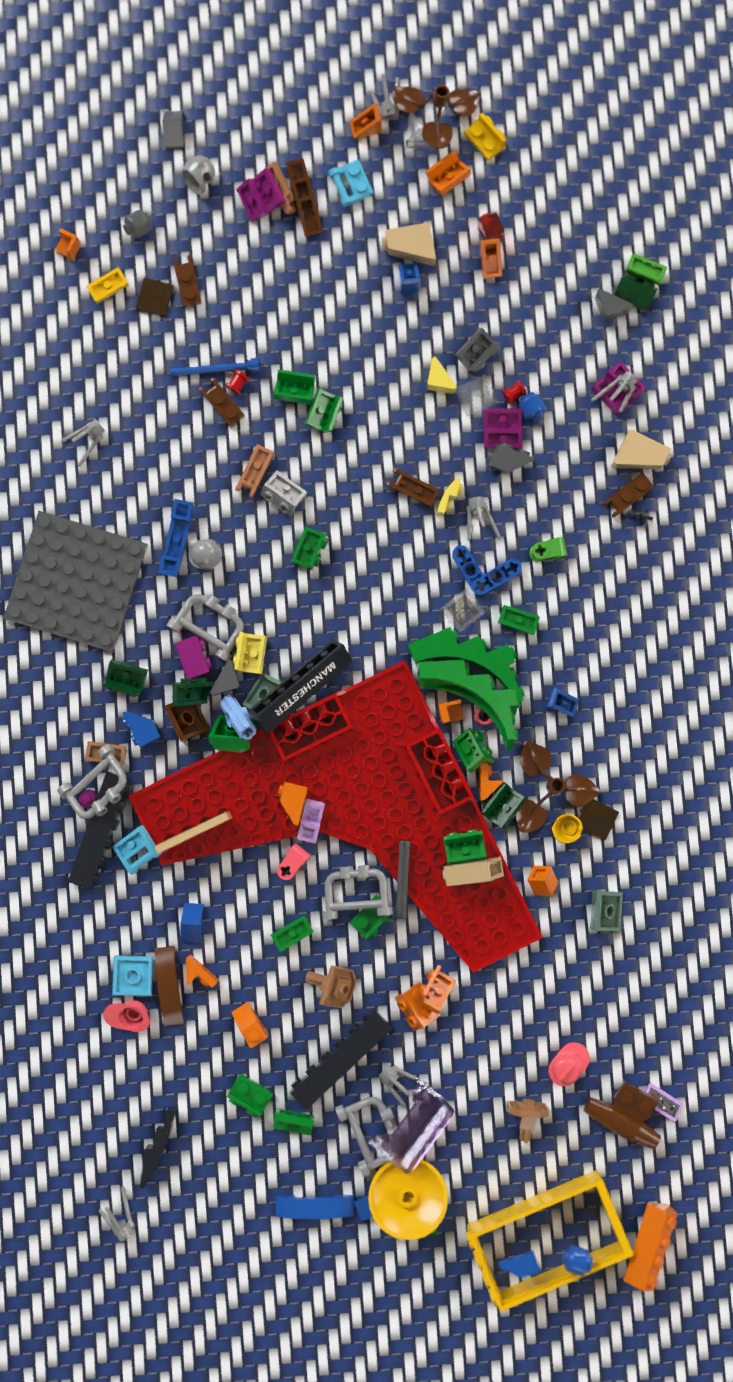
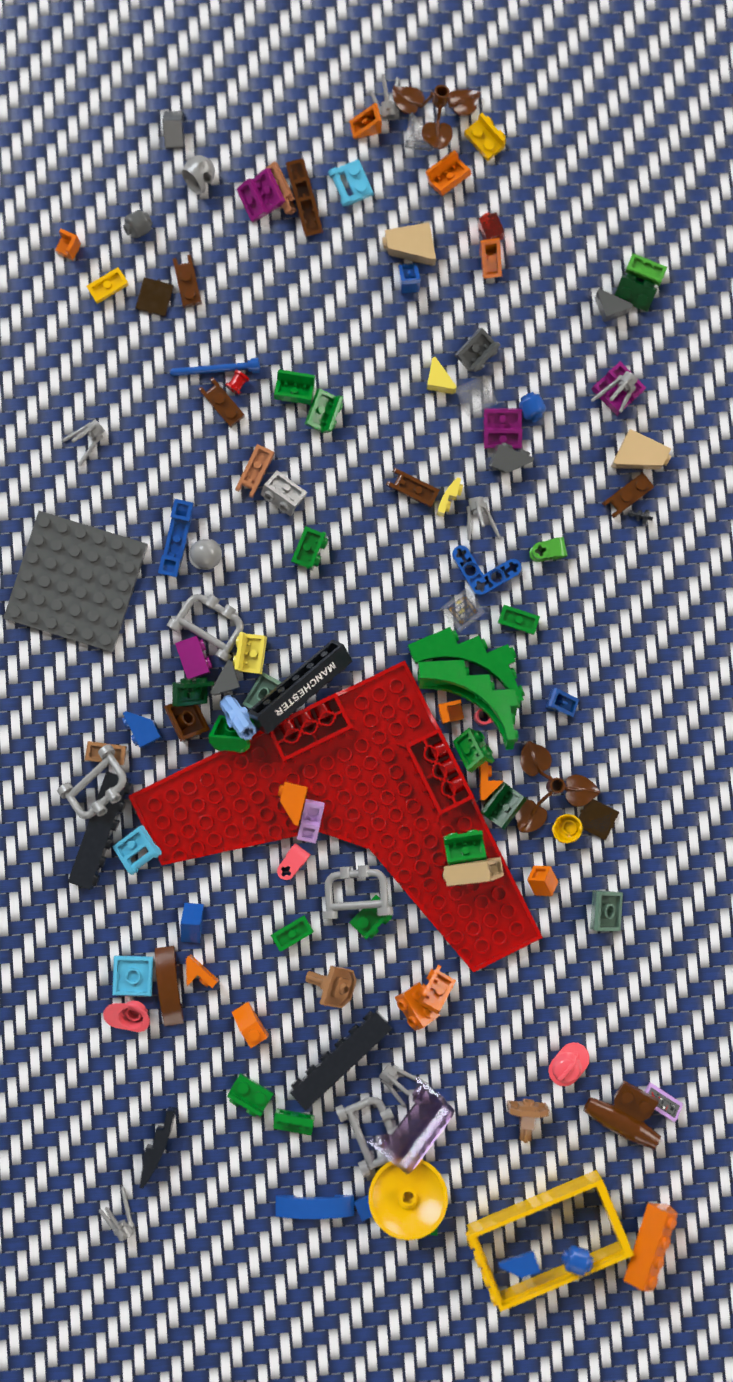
(87, 798): magenta piece -> none
(125, 678): dark green bracket -> none
(193, 832): tan tile -> none
(402, 885): dark grey axle -> none
(514, 392): red bush -> none

